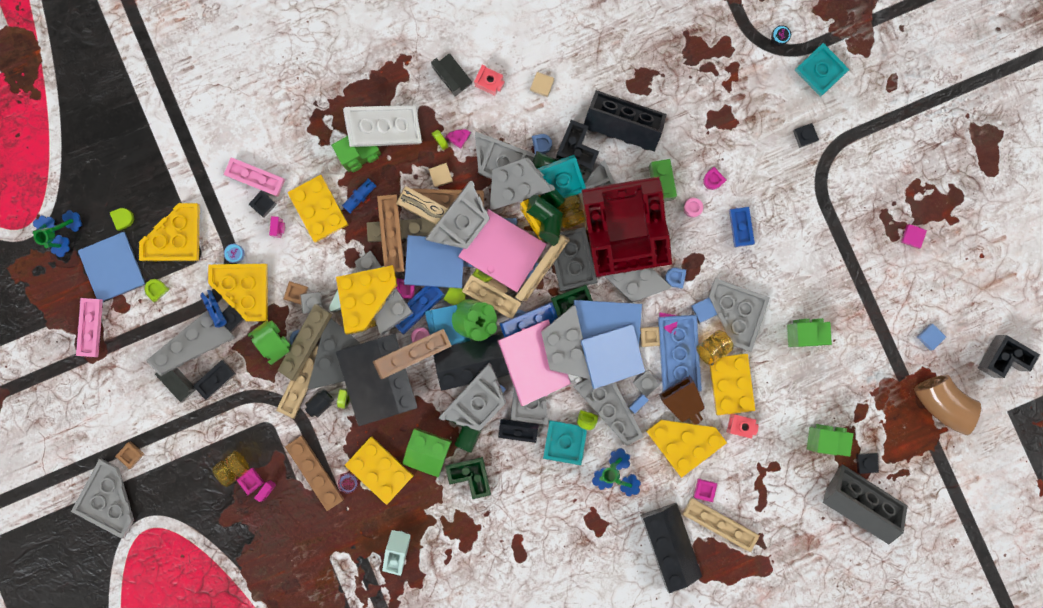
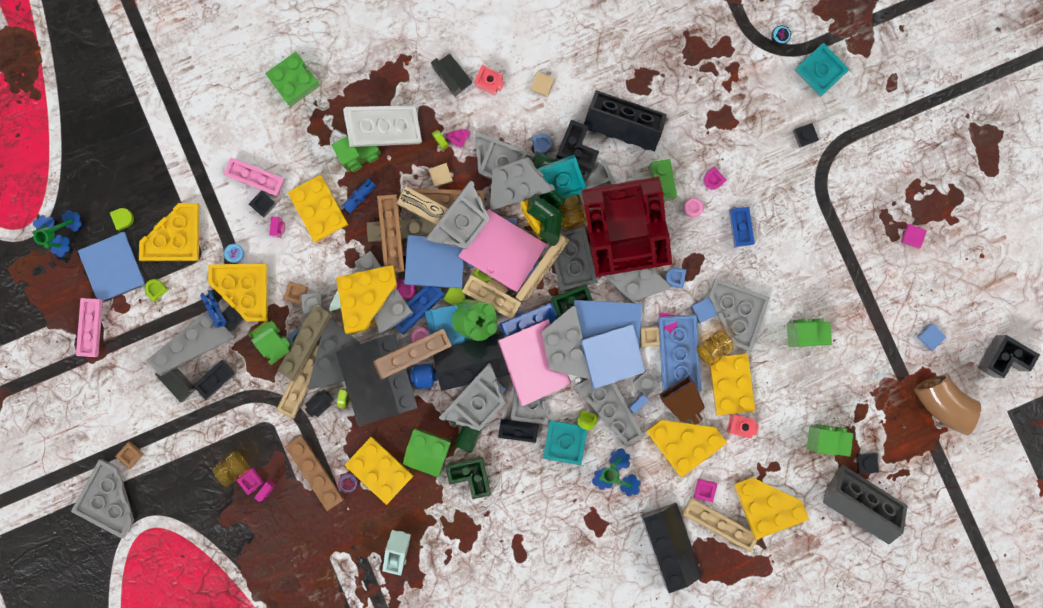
(292, 79): none -> bright green piece
(423, 376): none -> blue head
(768, 508): none -> yellow plate

